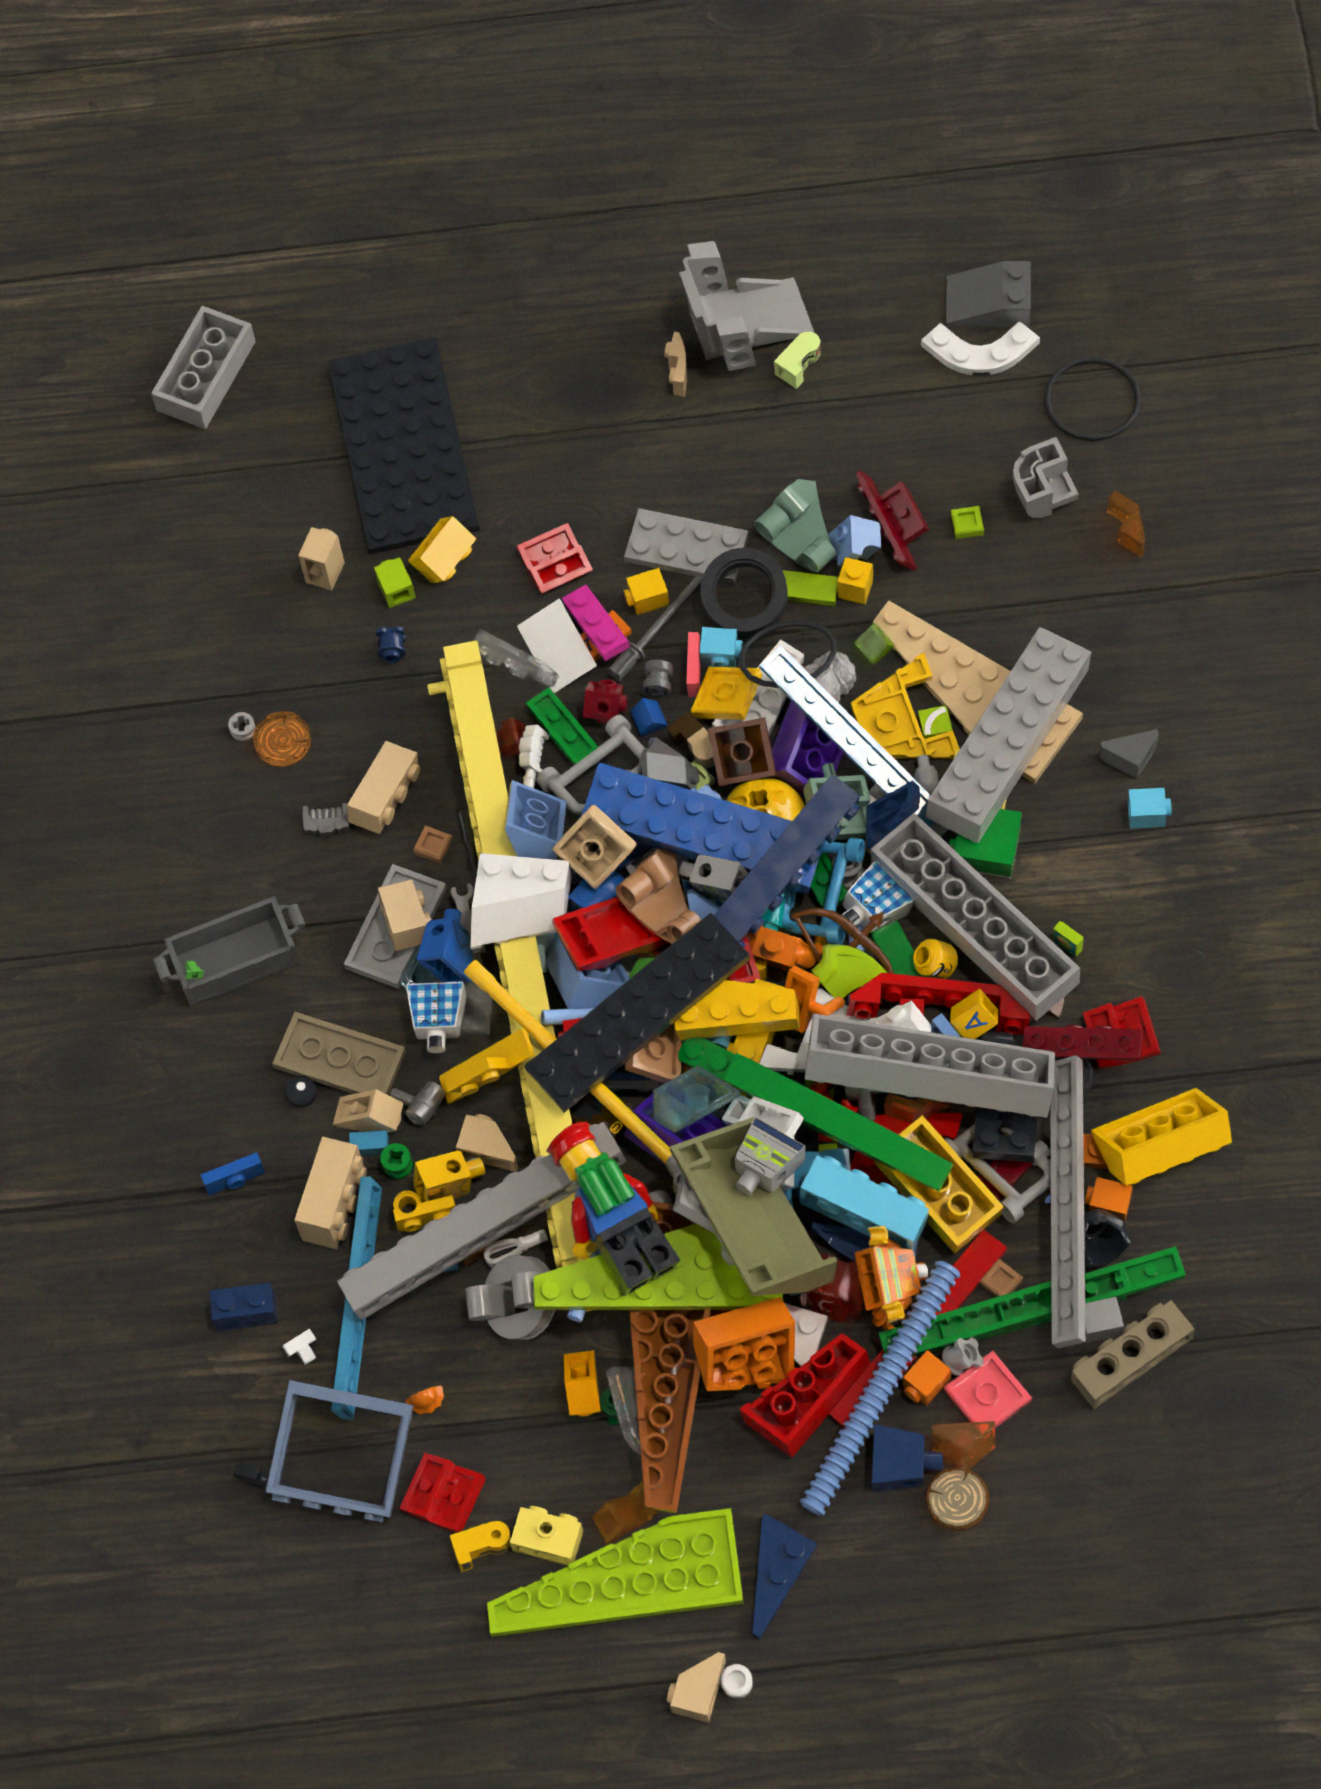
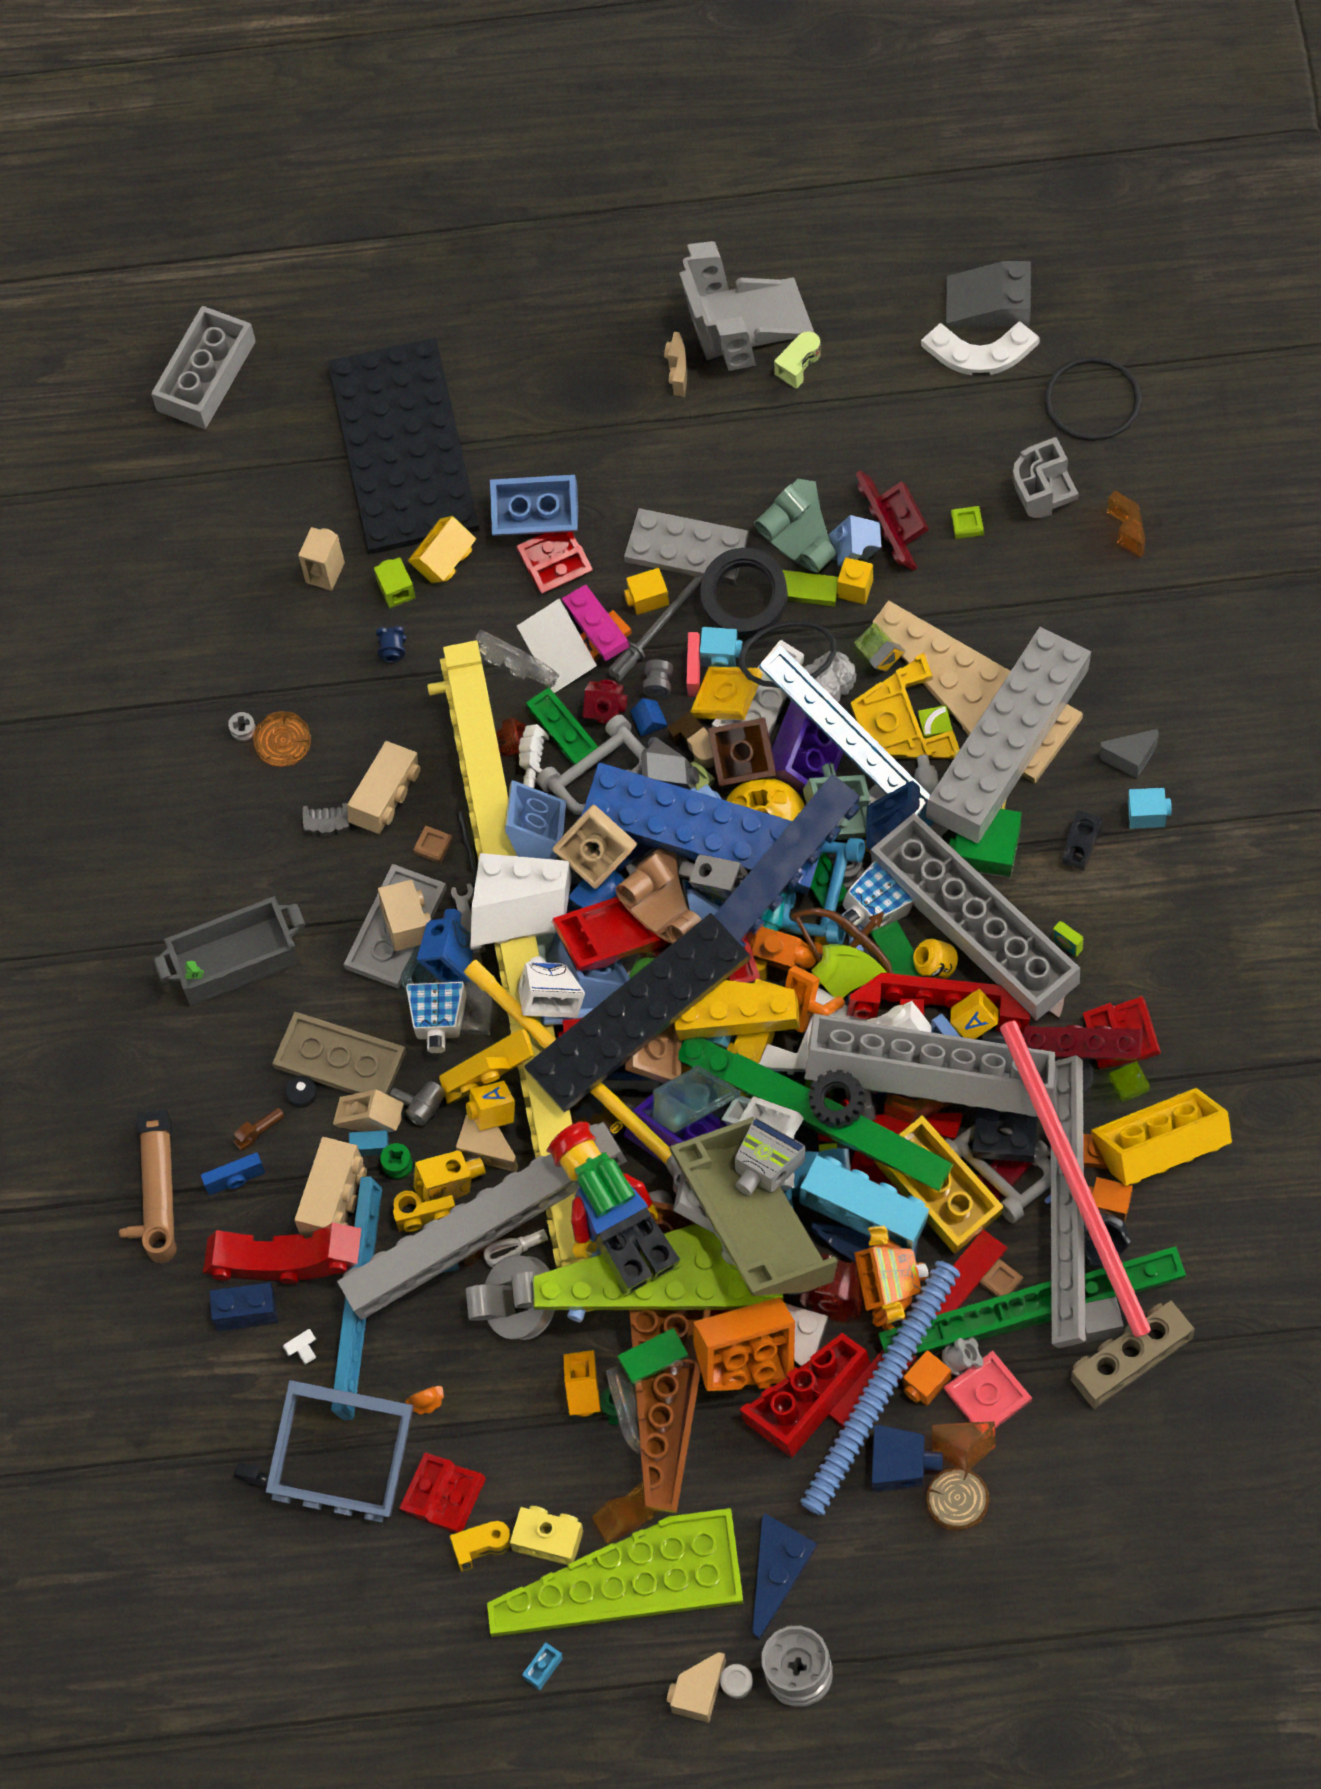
(157, 1193): none -> medium nougat piece
(247, 1133): none -> reddish brown bar
(285, 1257): none -> red brick
(491, 1105): none -> yellow brick
(534, 505): none -> medium blue slope
(542, 1666): none -> dark azure piece
(549, 990): none -> white torso
(652, 1356): none -> green tile
(792, 1649): none -> light grey wheel
(831, 1081): none -> black tyre
(887, 656): none -> dark grey tile
(1075, 1179): none -> coral axle
(1081, 840): none -> black leg
(1129, 1081): none -> clear neon green tile

